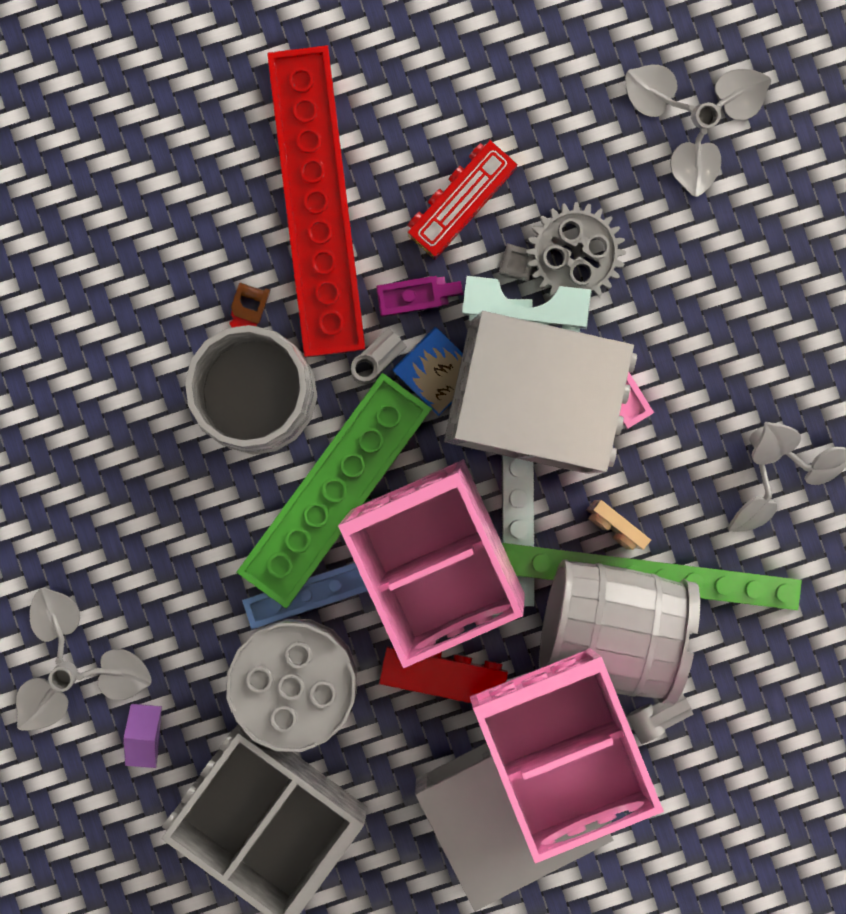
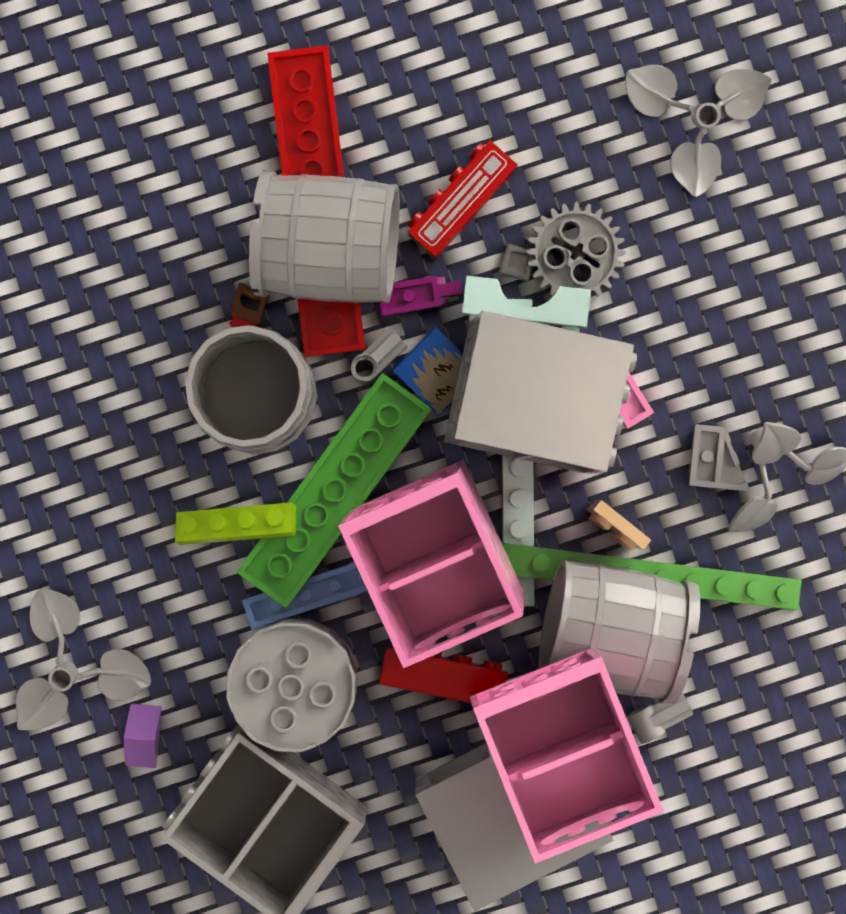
(235, 523): none -> lime plate
(324, 238): none -> light grey piece
(714, 460): none -> light grey wing

